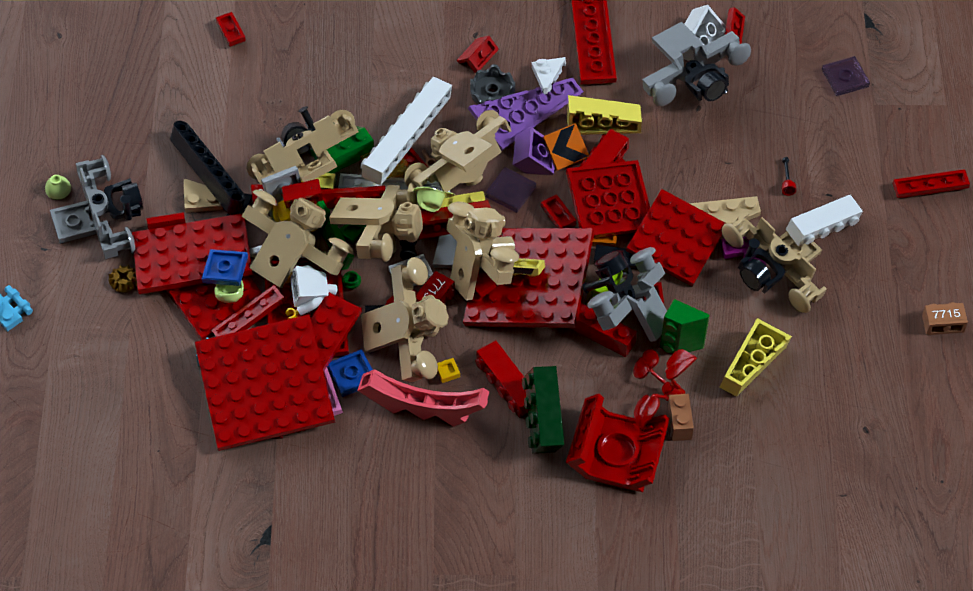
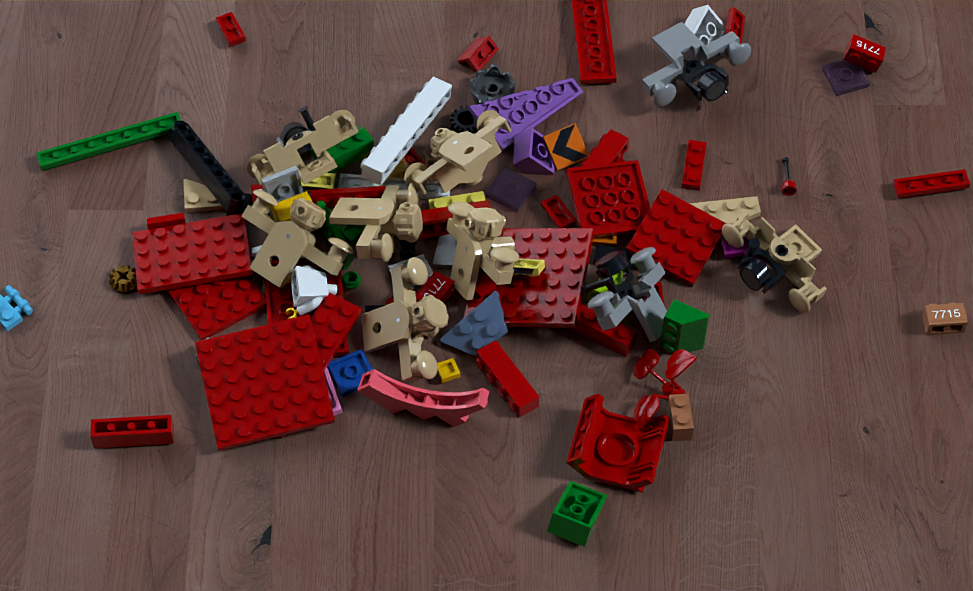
(57, 187): yellowish green brick -> none
(74, 221): light grey piece -> none
(107, 141): none -> green plate
(132, 431): none -> red brick
(224, 267): blue tile -> none
(228, 293): yellowish green hair -> none
(251, 312): red plate -> none
(307, 190): red panel -> none
(431, 198): yellowish green piece -> none
(460, 115): none -> black tyre
(478, 327): none -> sand blue wing
(543, 410): dark green brick -> none
(547, 72): white wing -> none
(576, 513): none -> green slope
(600, 116): light yellow wedge -> none
(694, 165): none -> red plate
(756, 353): light yellow wedge -> none
(824, 220): white brick -> none
(864, 53): none -> red brick

